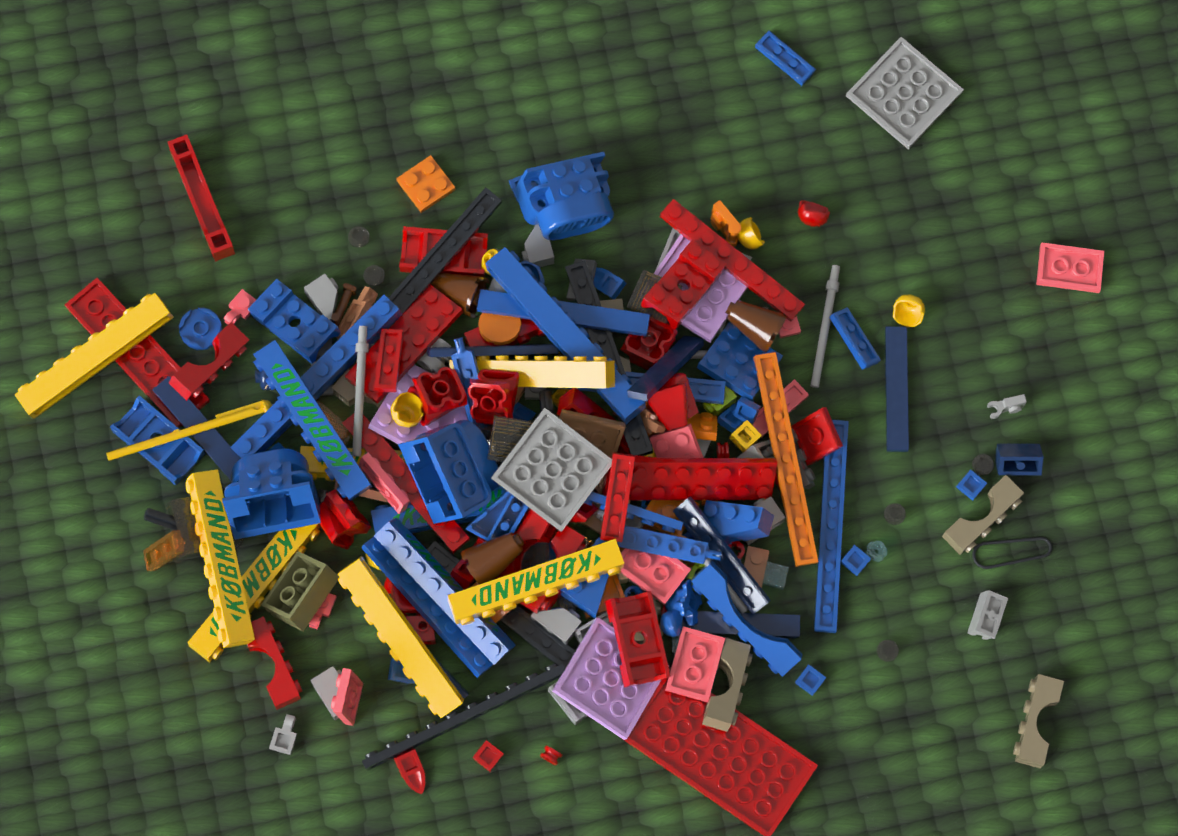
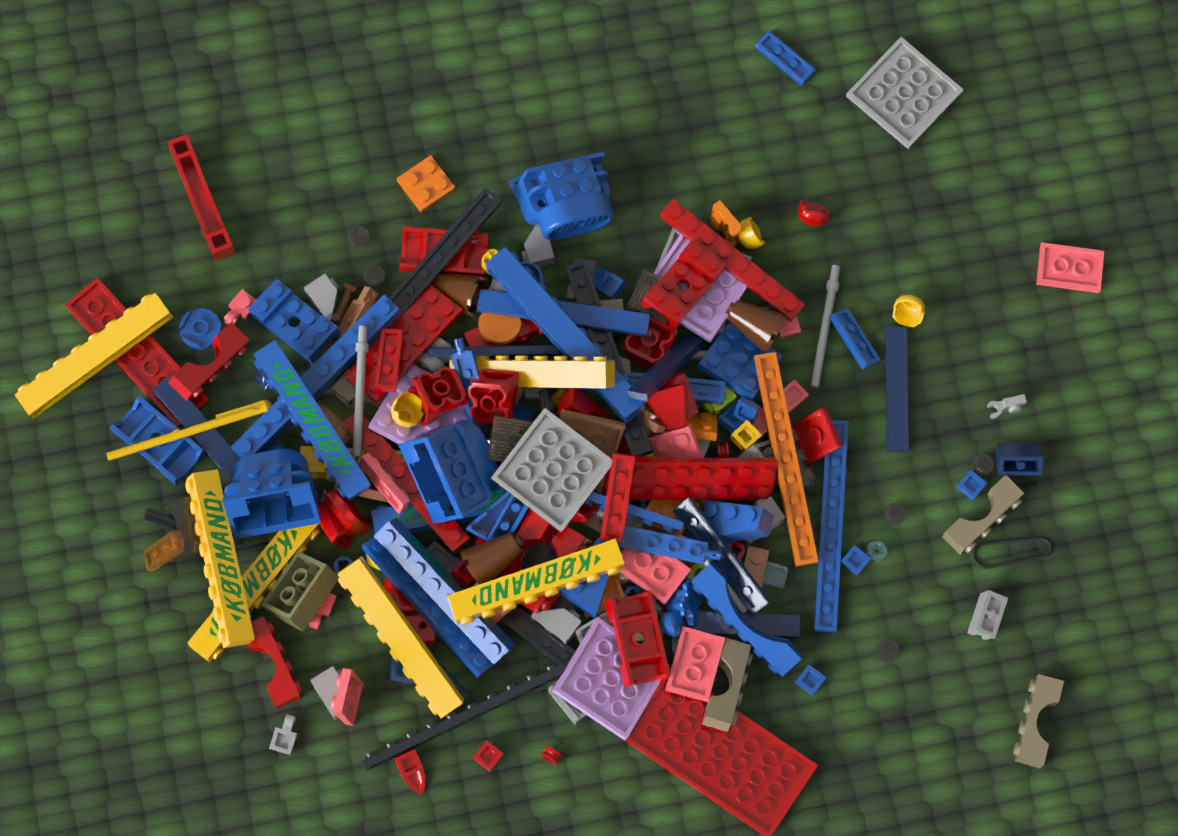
(341, 559): none -> blue bush

